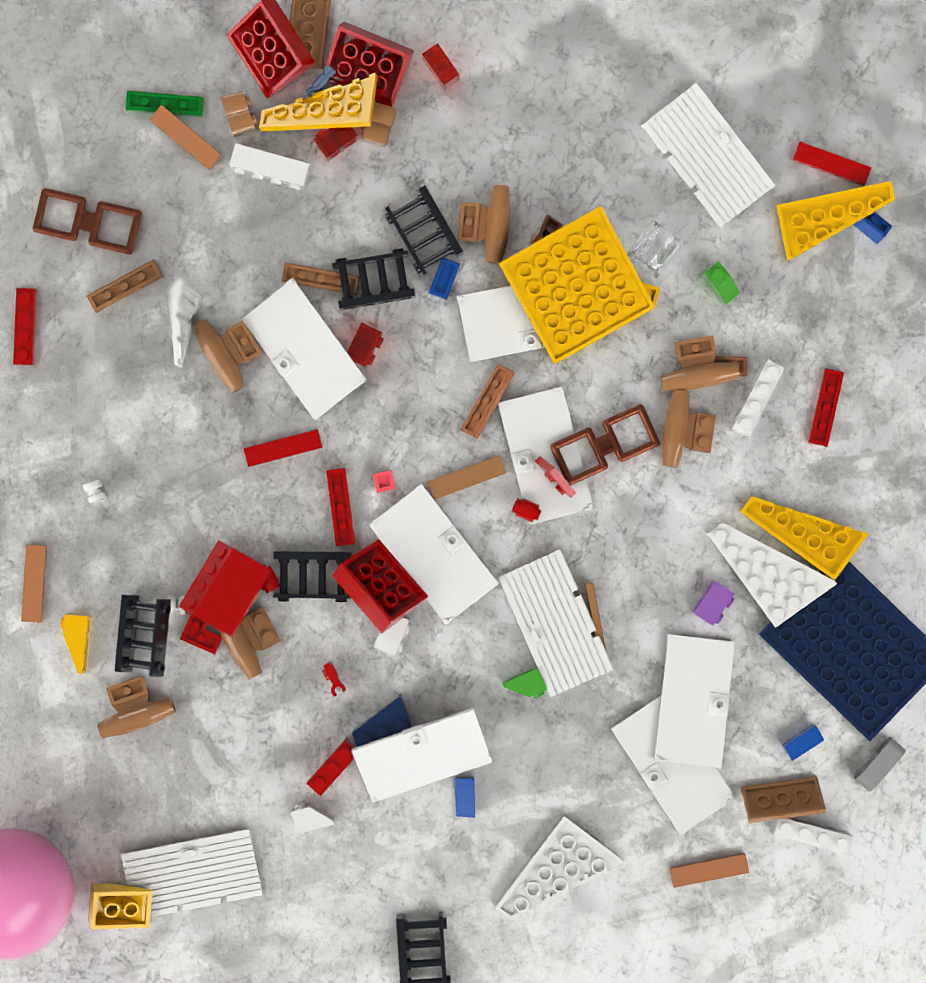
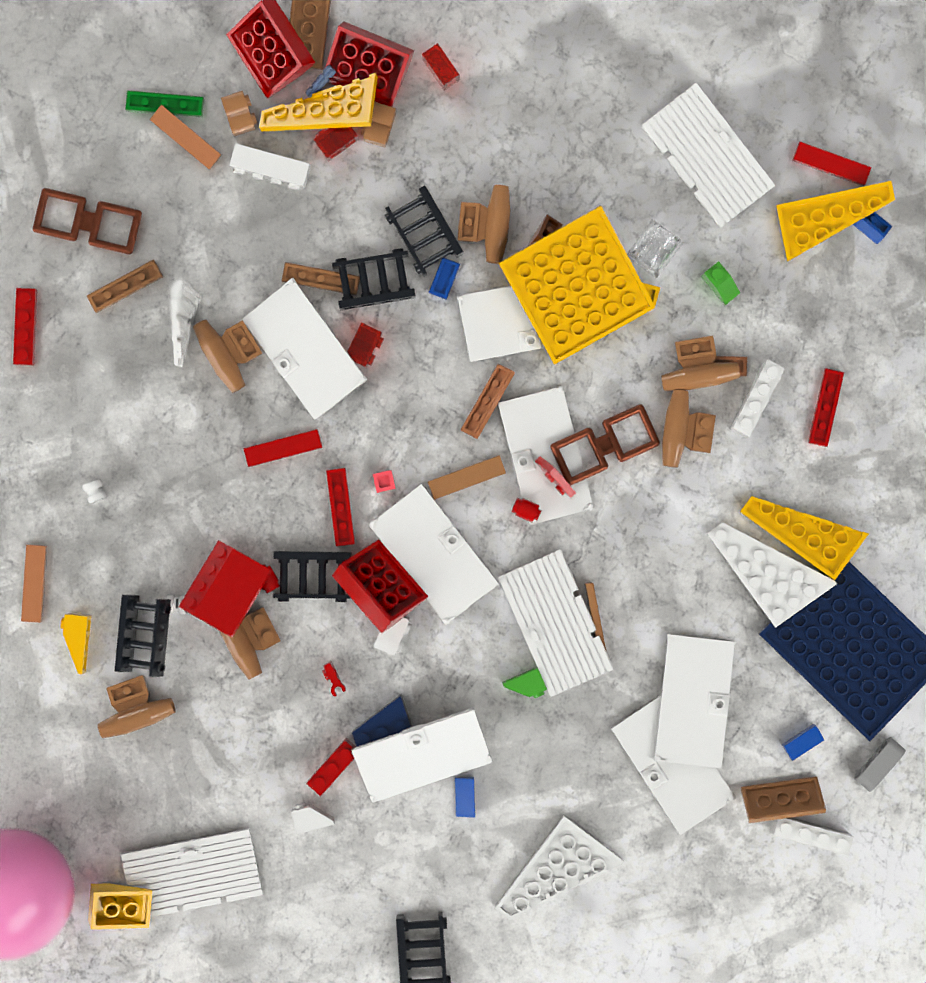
(197, 635): red plate -> none
(709, 870): nougat tile -> none
(713, 603): medium lavender brick -> none

